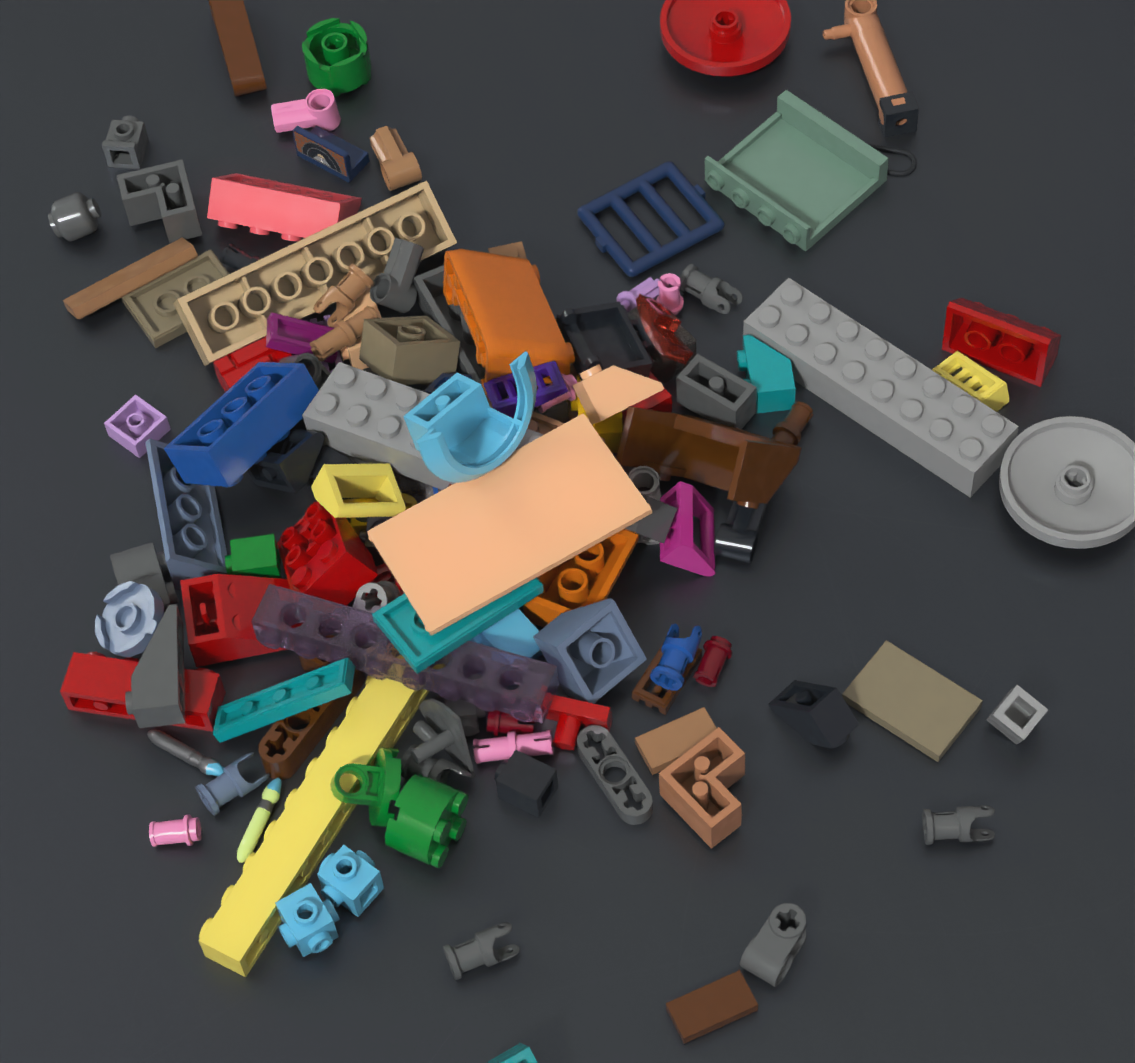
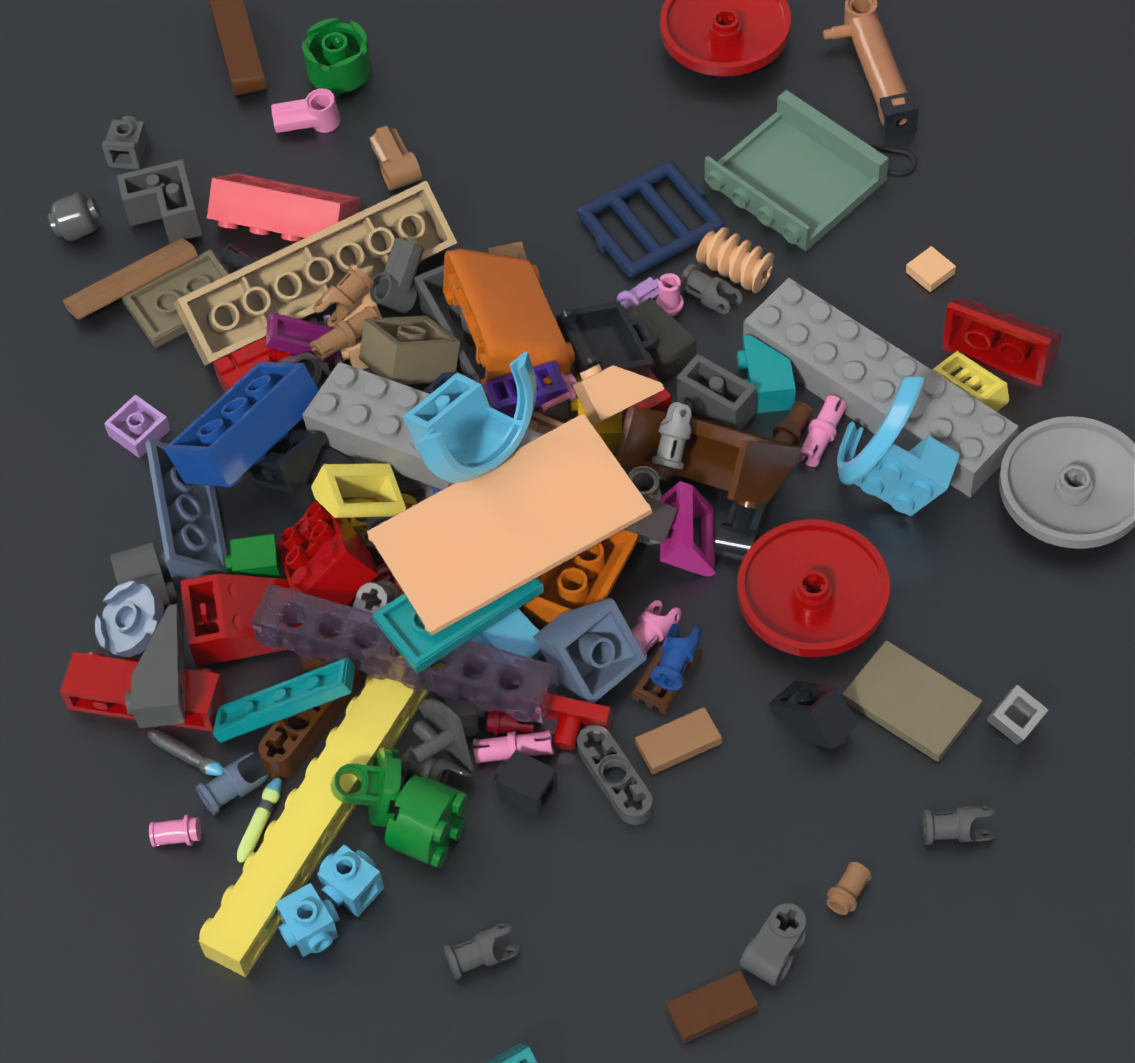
(330, 152): dark blue panel -> none
(652, 627): none -> bright pink piece
(660, 327): clear red slope -> none
(674, 433): none -> light grey piece
(699, 784): nougat brick -> none
(716, 653): dark red pin -> none
(735, 260): none -> light nougat piece
(813, 588): none -> red dish
(822, 430): none -> bright pink pin
(844, 896): none -> medium nougat pin
(888, 471): none -> medium azure piece
(930, 269): none -> light nougat tile

